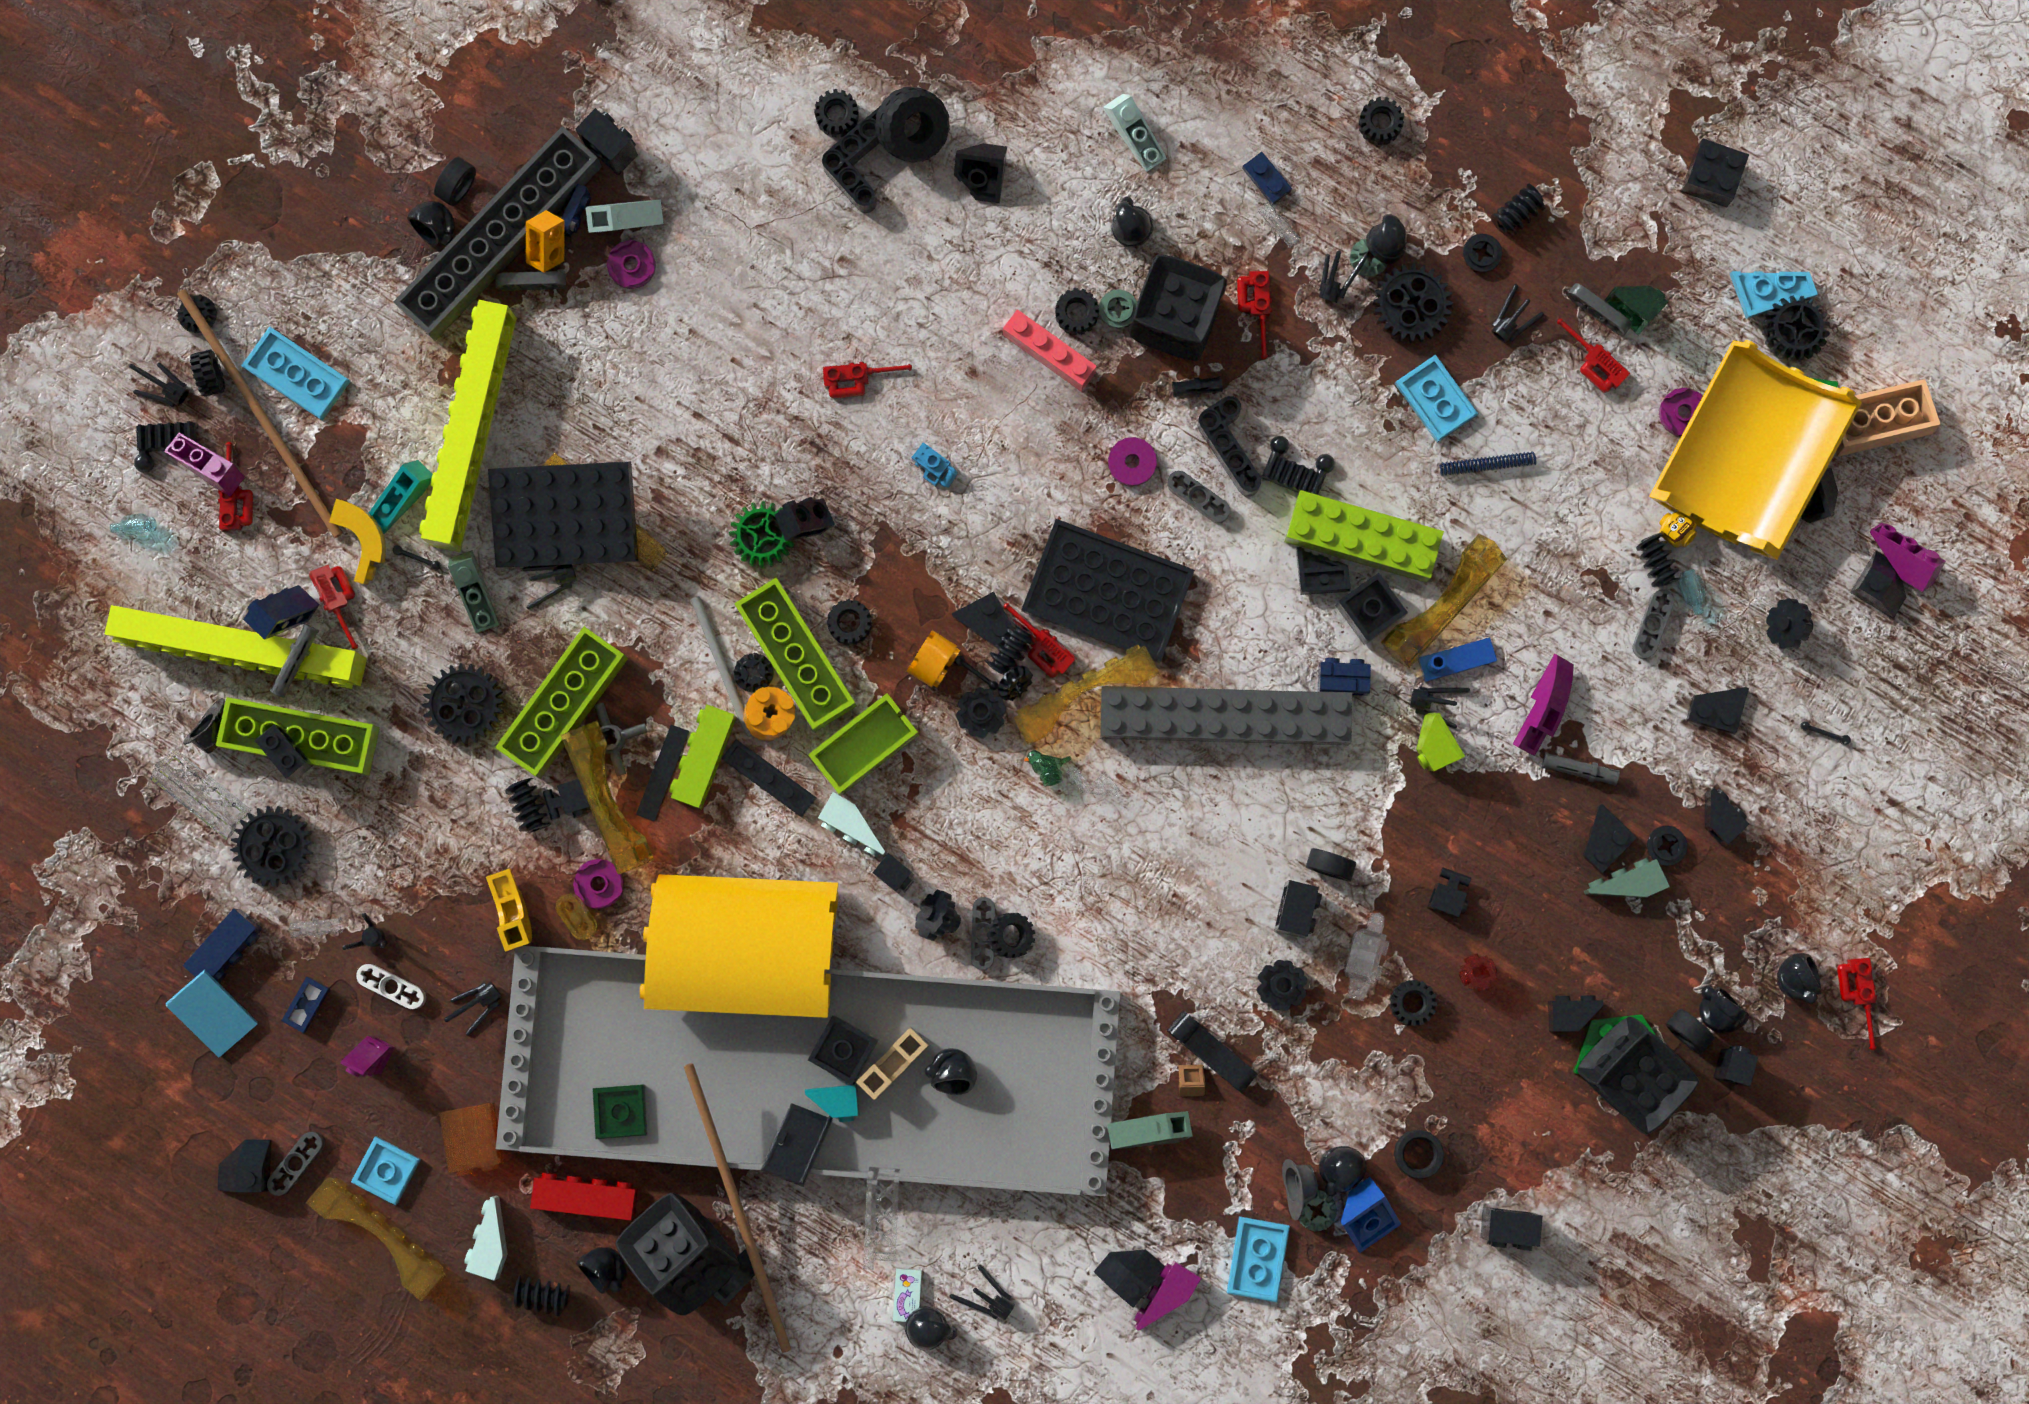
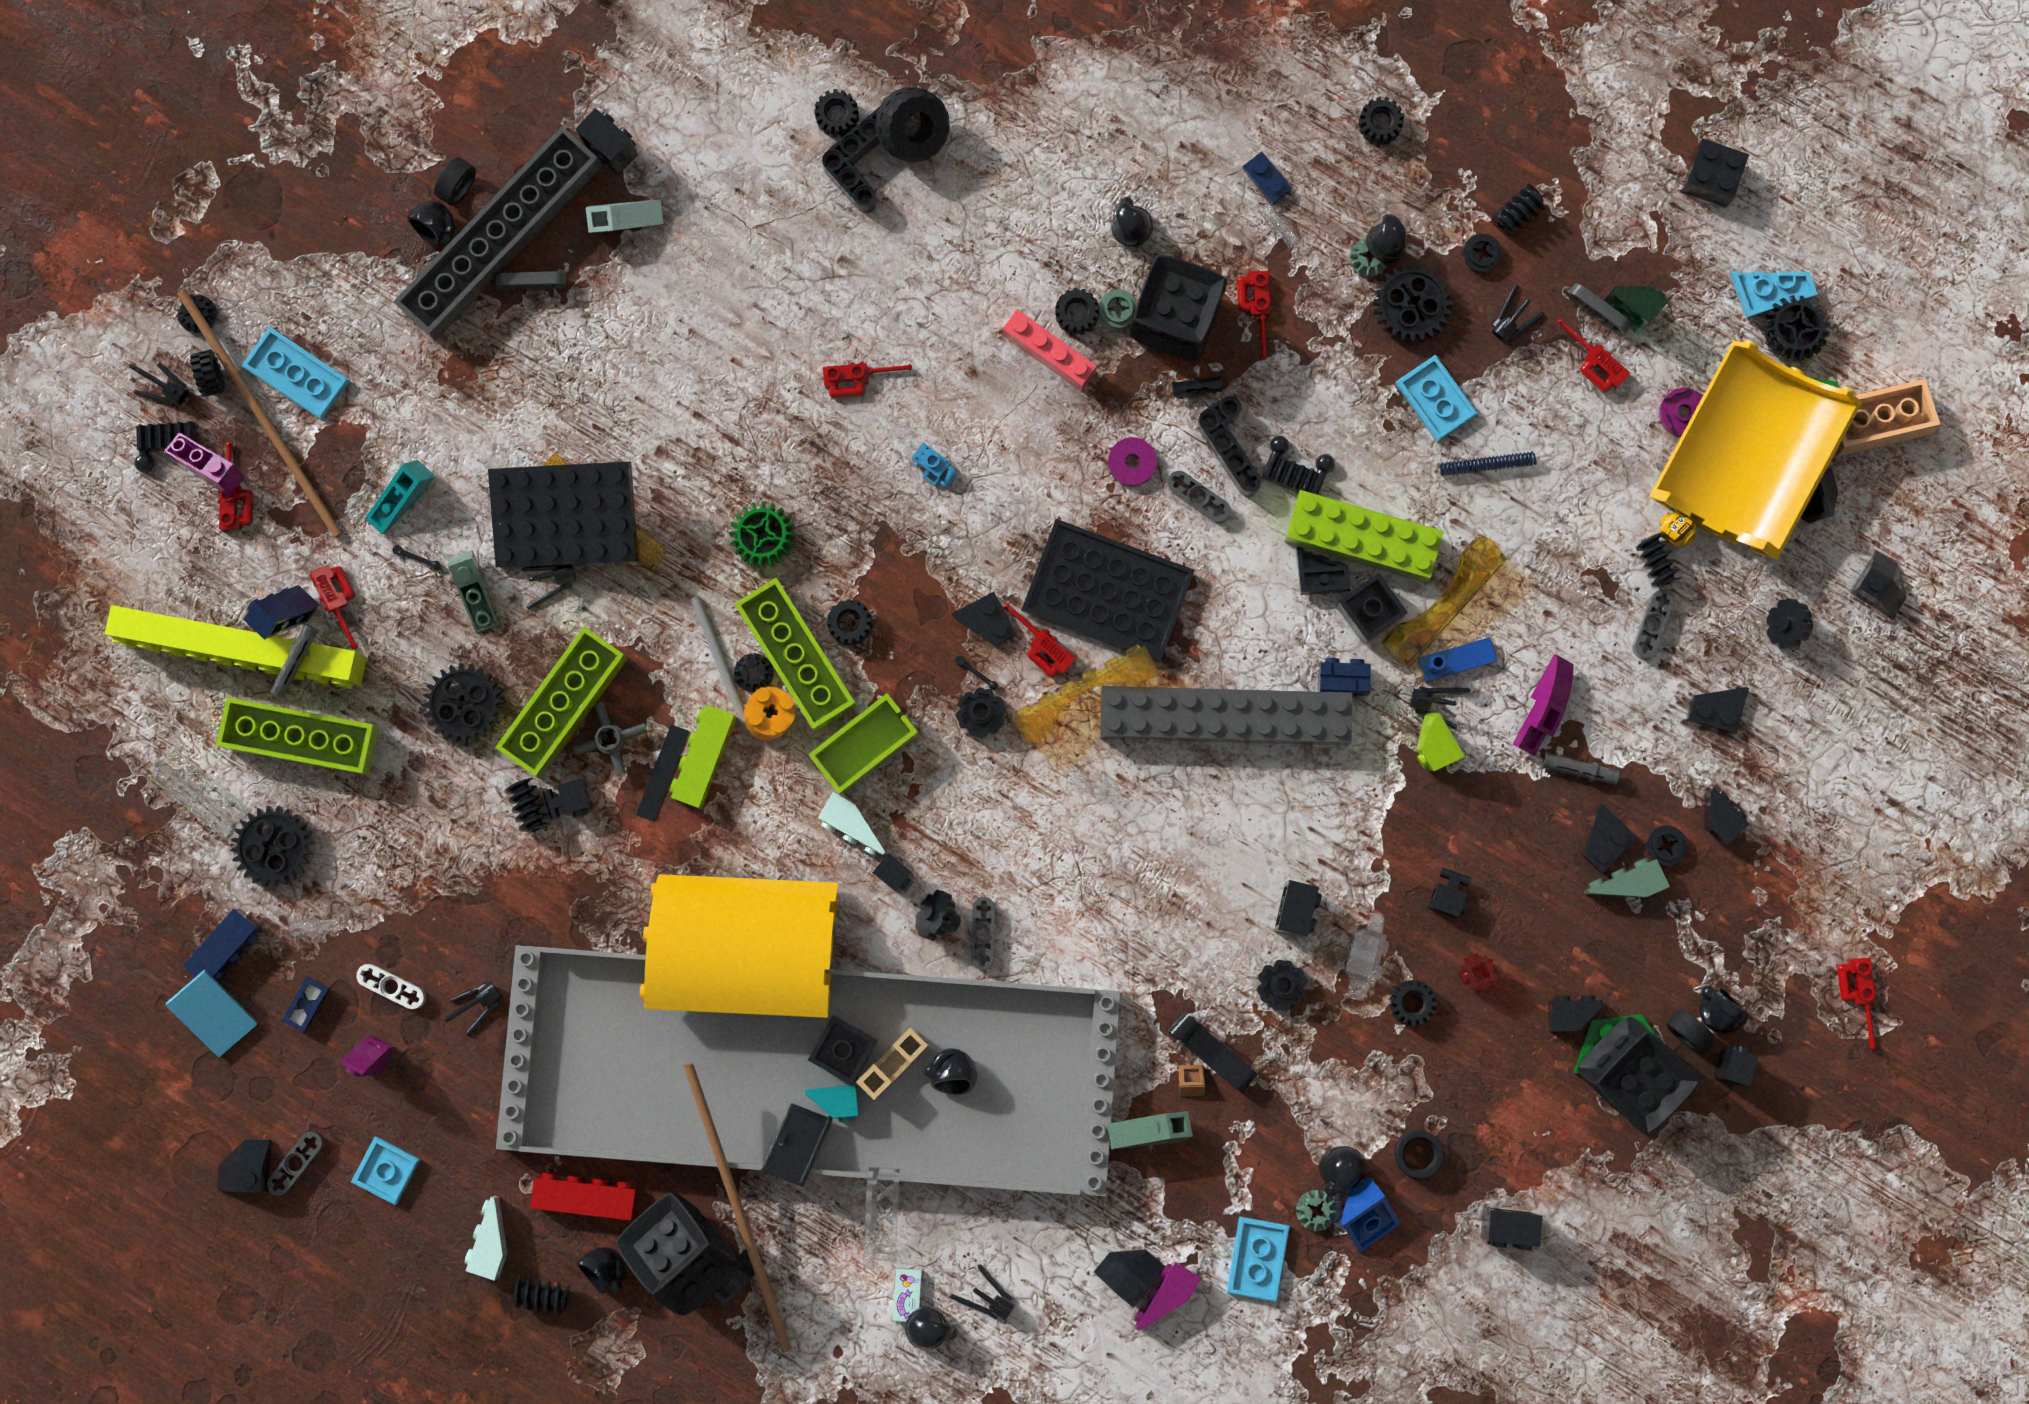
(135, 525): clear light blue plant -> none
(207, 729): black piece -> none
(284, 753): black brick -> none
(368, 533): yellow arch -> none
(371, 936): black plant -> none
(416, 1271): clear yellow arch -> none
(468, 426): neon yellow brick -> none
(471, 1139): clear orange brick -> none
(511, 908): yellow arch -> none
(544, 241): light orange brick -> none
(575, 918): clear yellow plate -> none
(576, 205): dark blue piece -> none
(587, 753): clear yellow arch -> none
(613, 884): magenta tile -> none
(619, 1111): dark green tile -> none
(631, 278): magenta tile -> none
(769, 778): black tile -> none
(804, 518): black brick -> none
(932, 658): light orange brick -> none
(982, 170): black slope -> none
(1009, 689): black gear -> none
(1012, 649): black piece -> none
(1025, 935): black tyre -> none
(1047, 767): clear green animal -> none
(1134, 131): light aqua slope -> none
(1300, 1186): dark grey piece -> none
(1329, 288): black plant -> none
(1331, 864): black tyre -> none
(1692, 590): clear light blue plant -> none
(1799, 978): black piece -> none
(1844, 740): black hinge -> none
(1909, 559): magenta slope -> none

